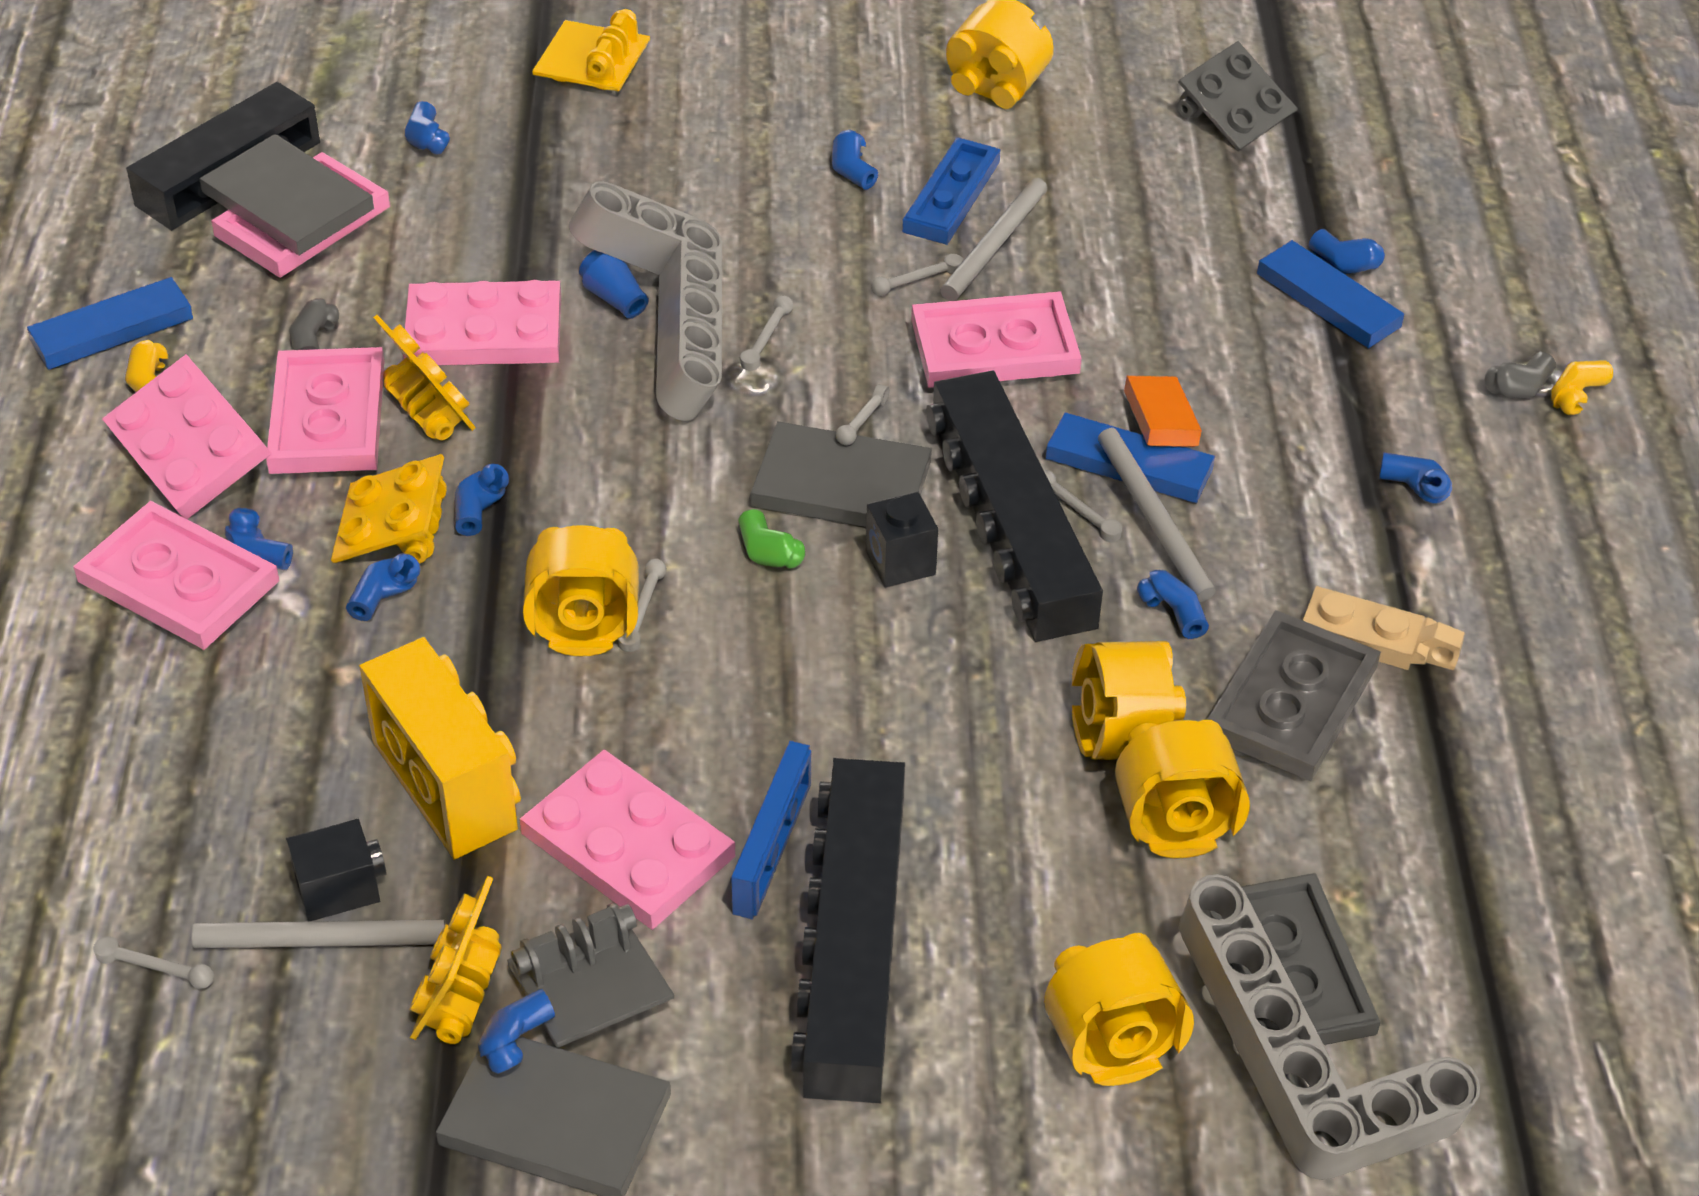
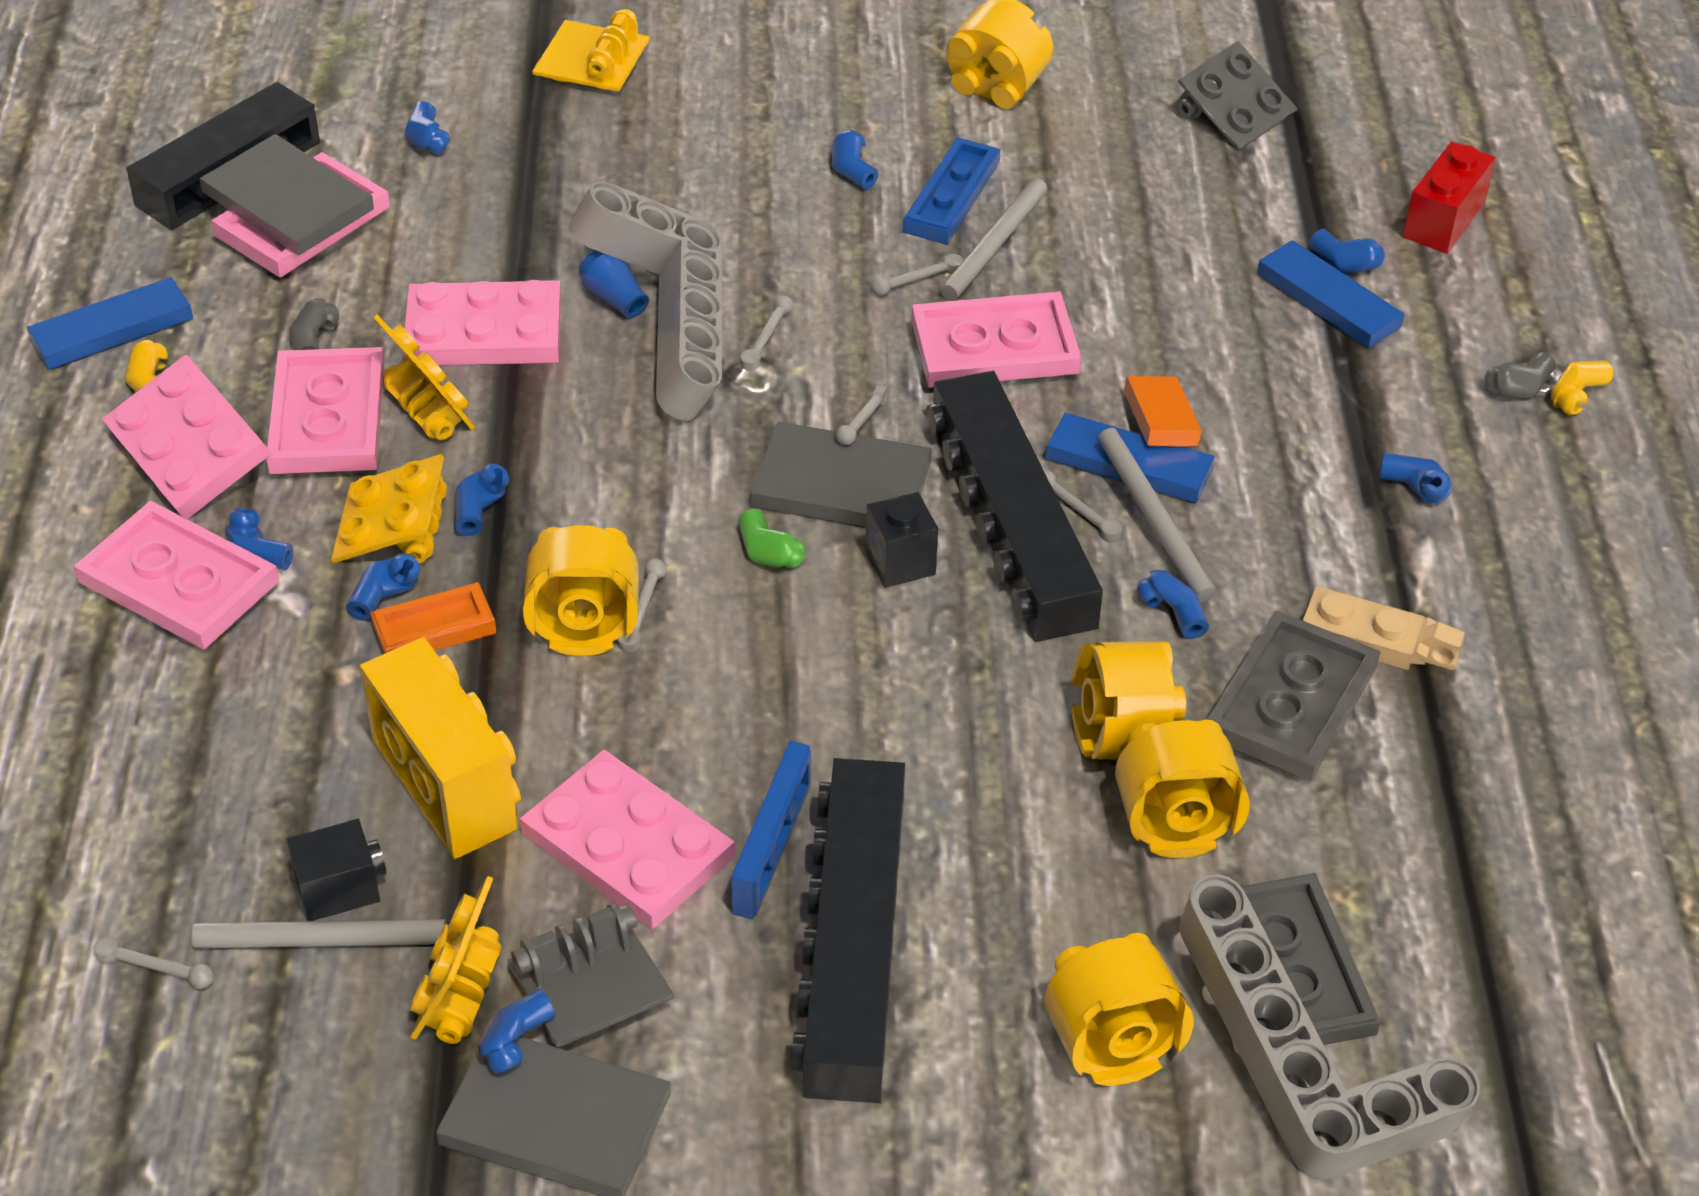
(441, 618): none -> orange tile
(1449, 197): none -> red brick

